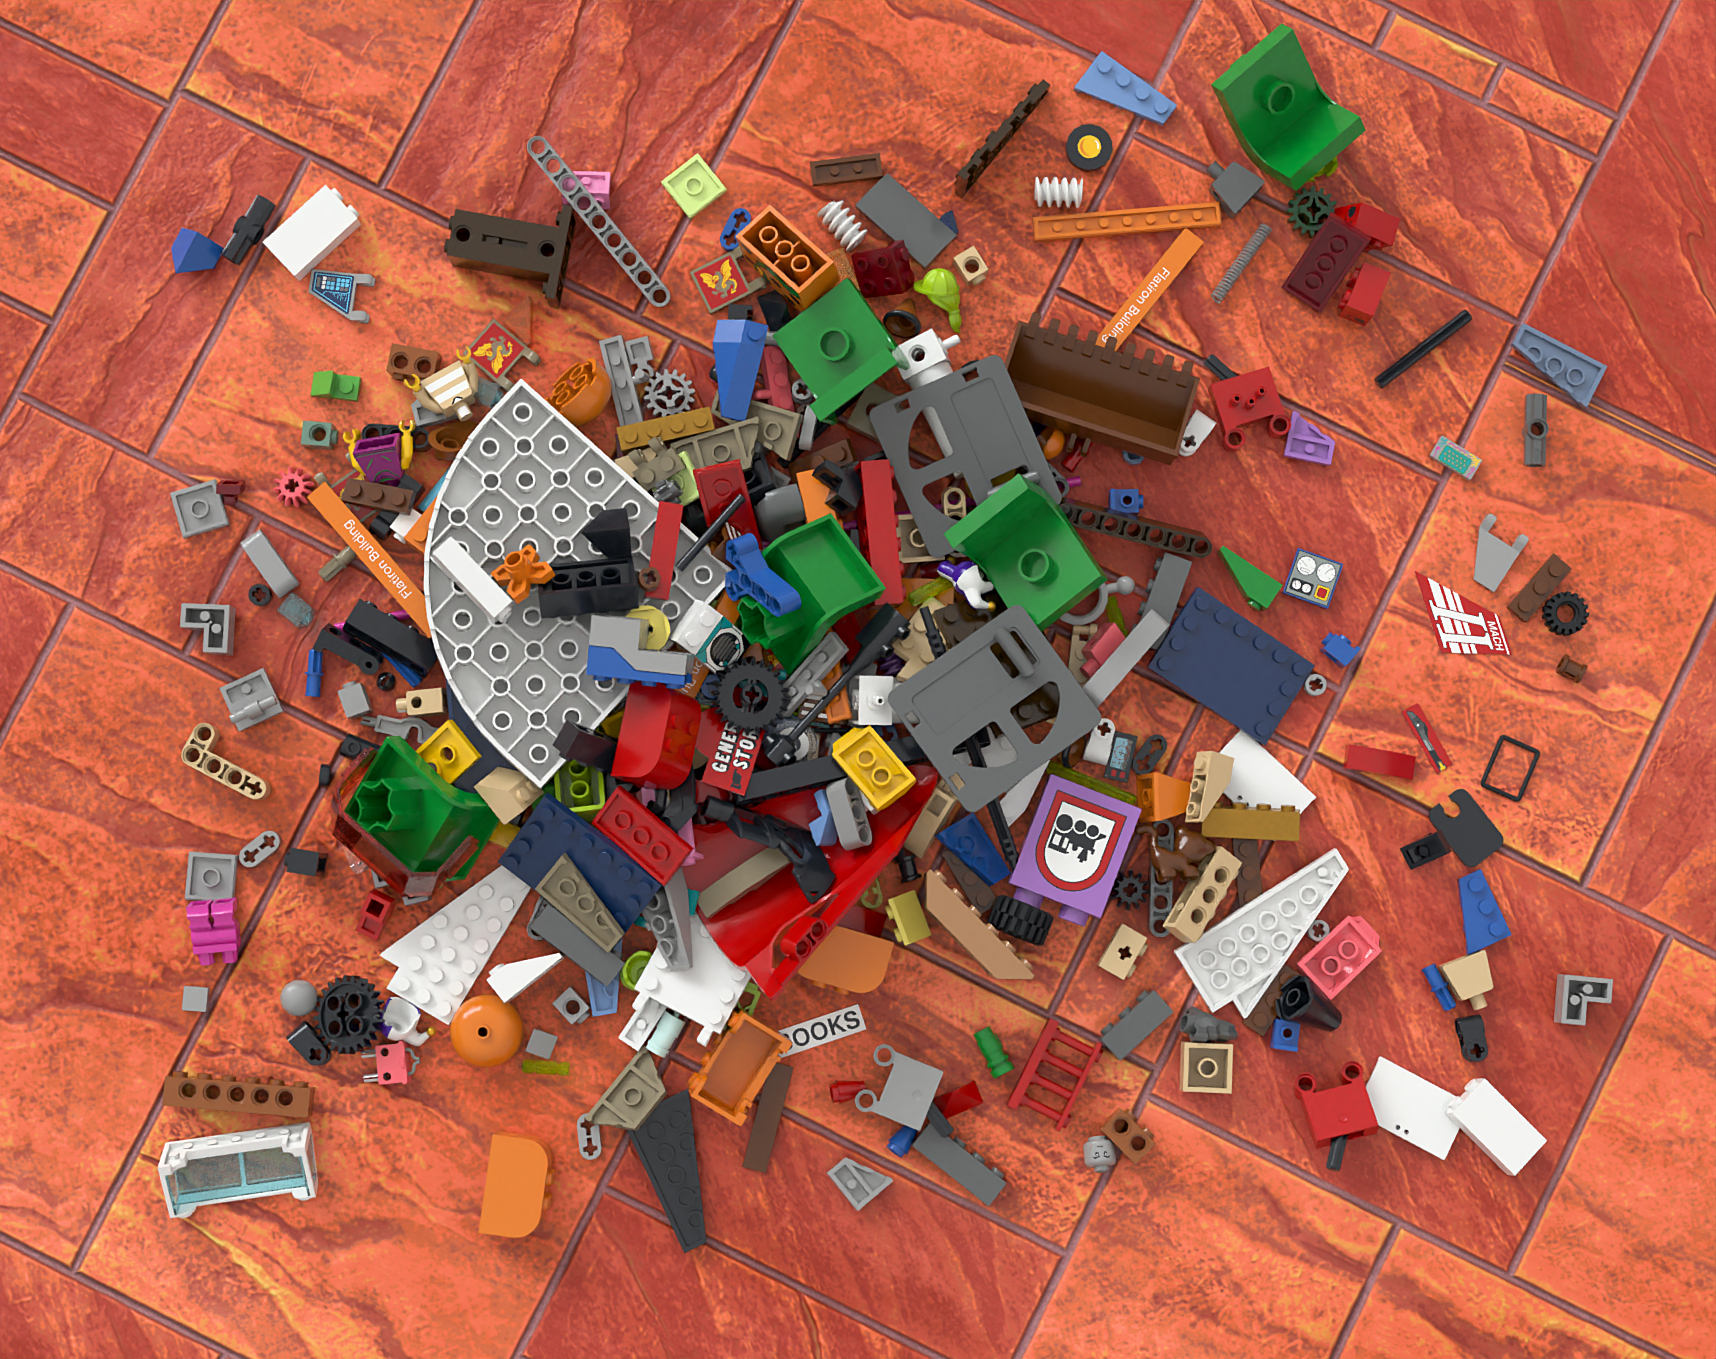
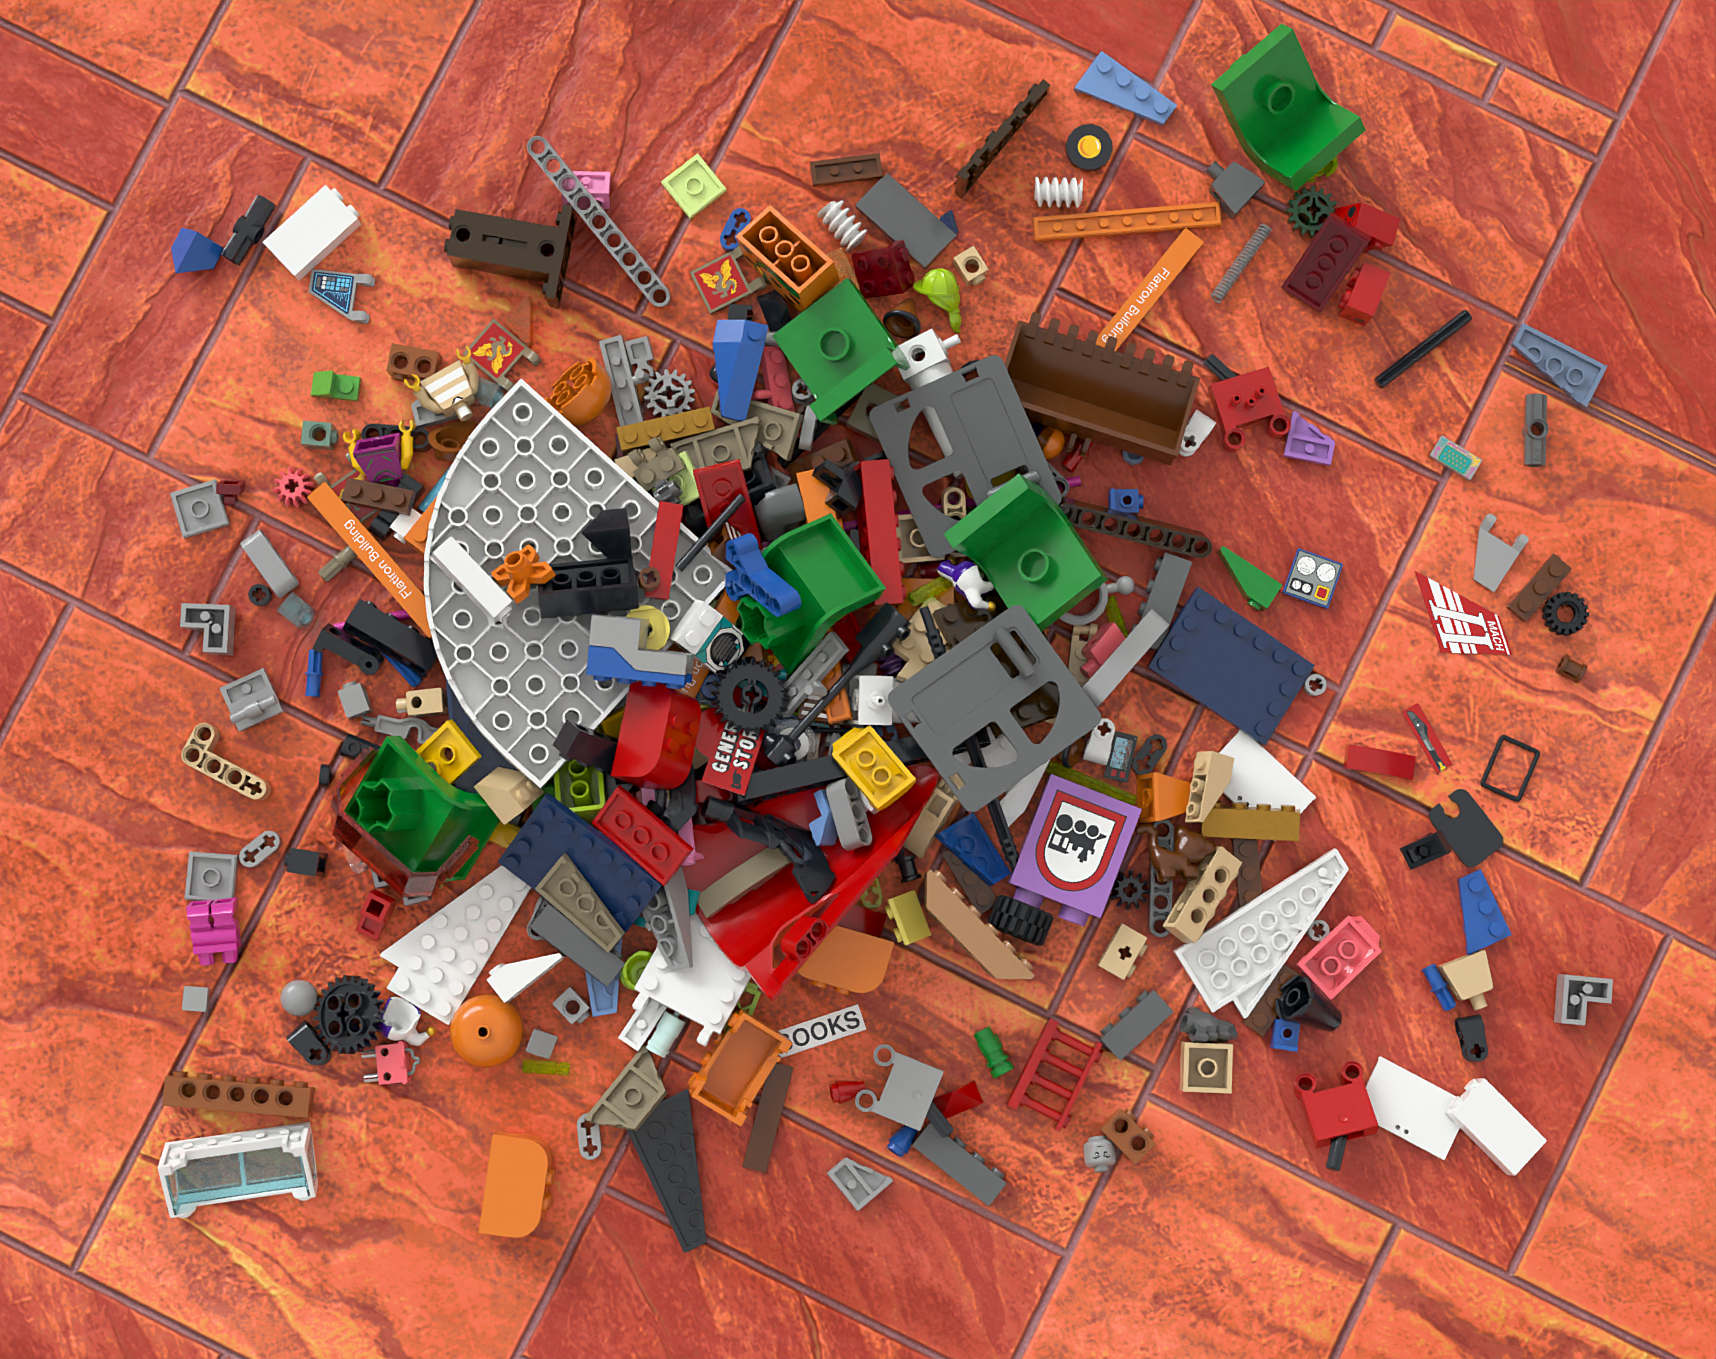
(390, 684): black hinge -> none
(1338, 649): blue brick -> none

